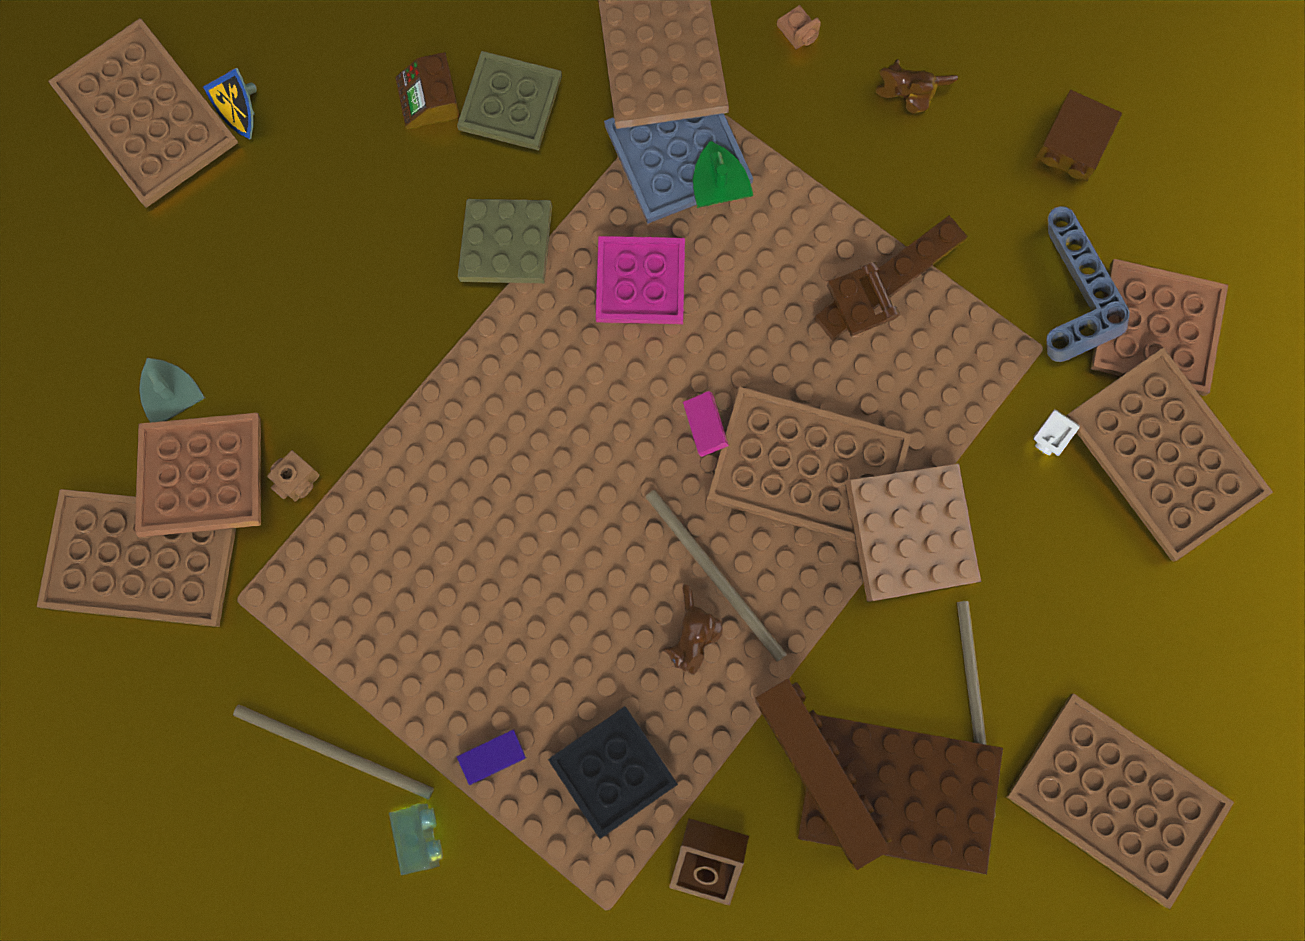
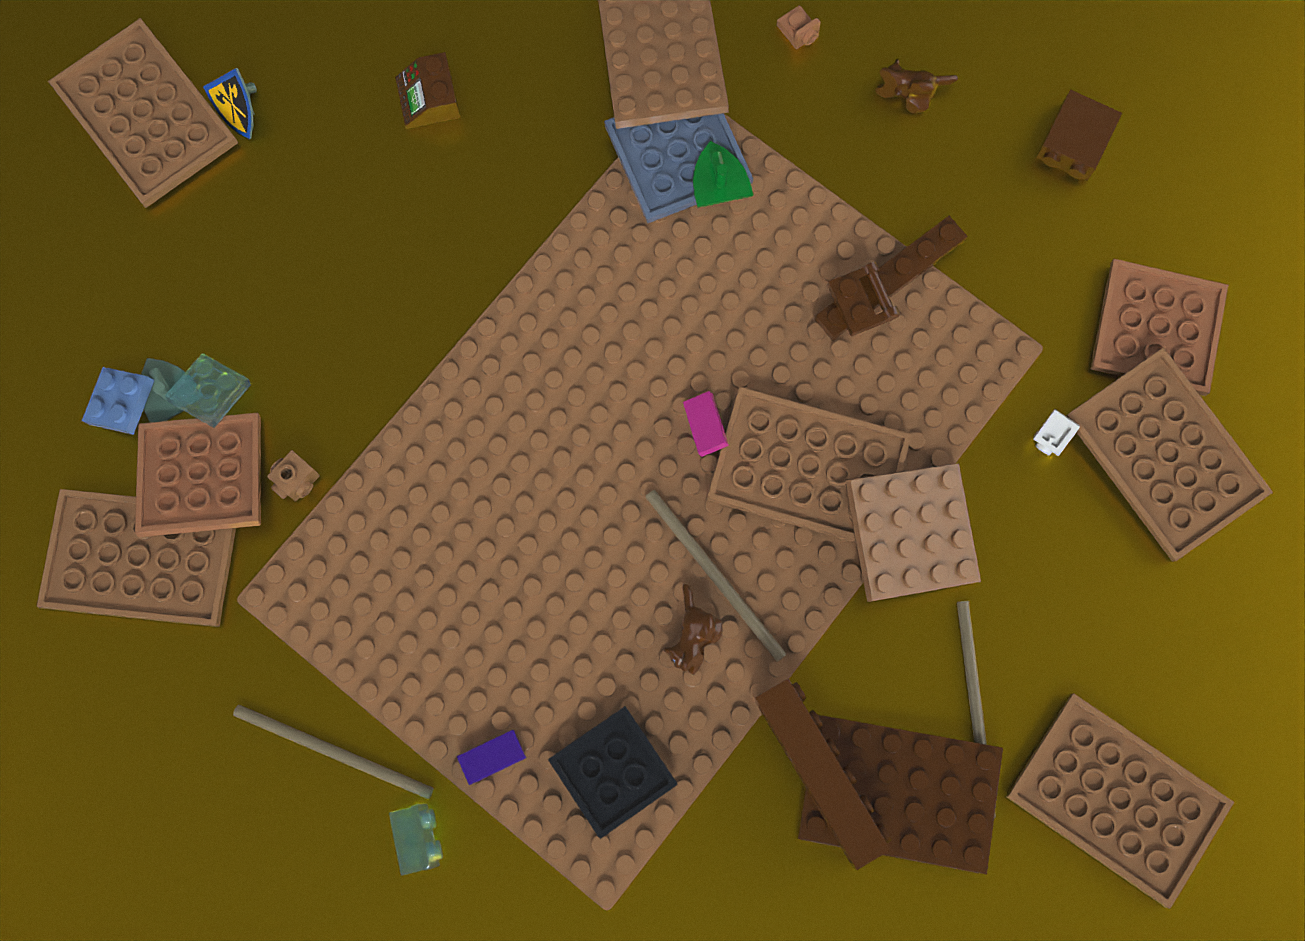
(118, 400): none -> medium blue plate
(208, 390): none -> clear light blue plate
(505, 241): olive plate -> none
(509, 100): olive plate -> none
(640, 280): dark pink plate -> none
(709, 861): reddish brown slope -> none
(1088, 285): sand blue beam -> none

